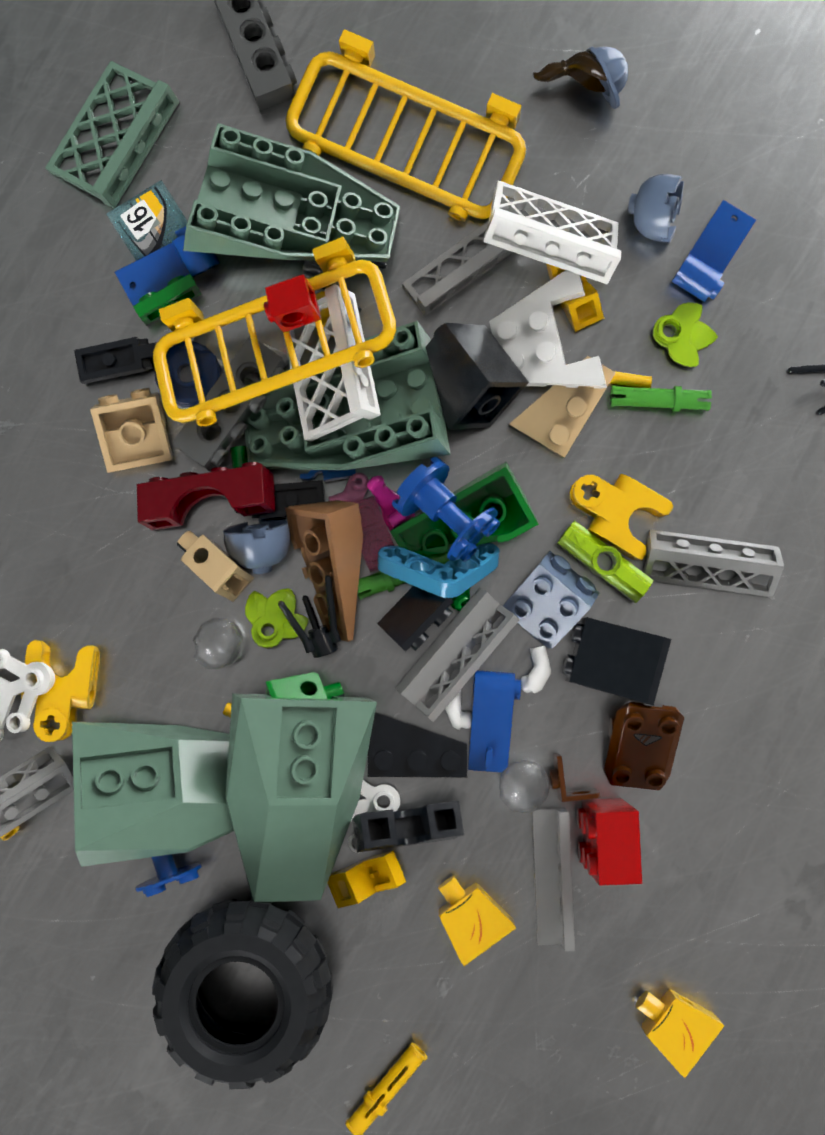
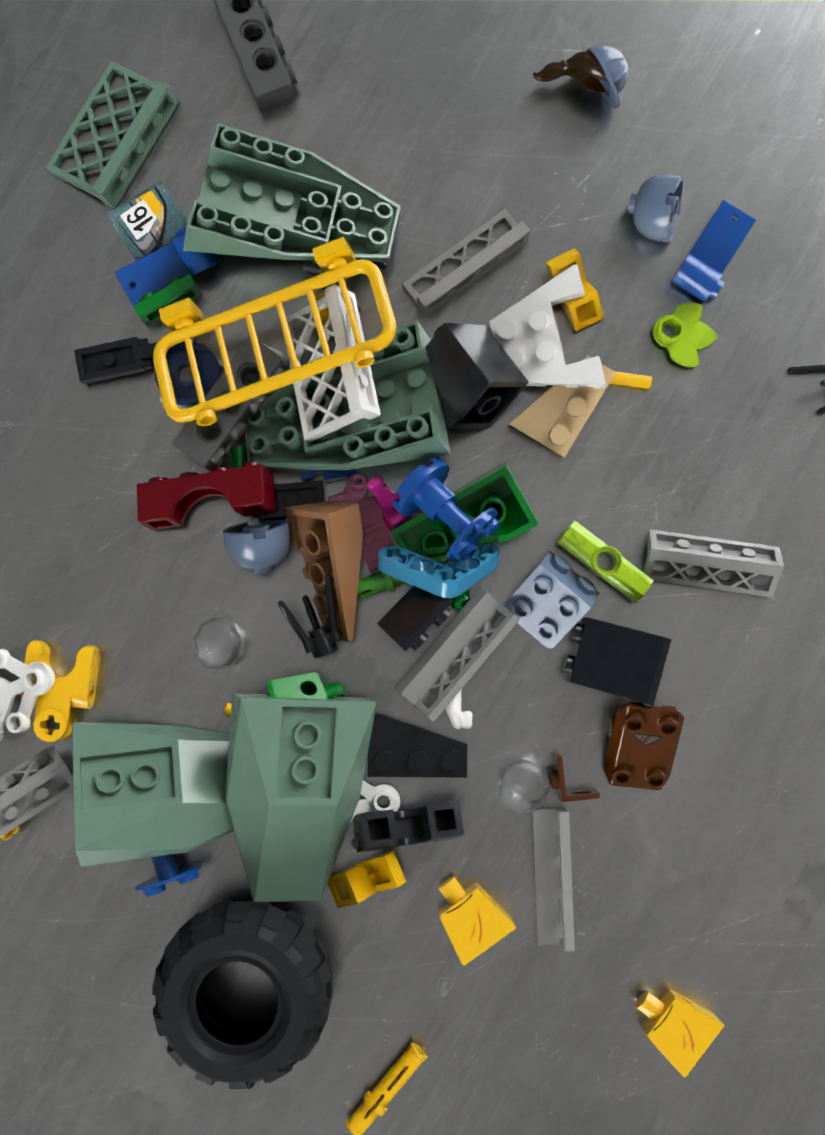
(131, 430): tan plate -> none
(213, 565): tan torso -> none
(266, 612): lime plate -> none
(291, 303): red brick -> none
(358, 50): yellow bar -> none
(492, 720): blue door -> none
(540, 673): white arm -> none
(557, 246): white fence -> none
(610, 841): red brick -> none
(613, 508): yellow piece -> none
(661, 398): bright green pin -> none

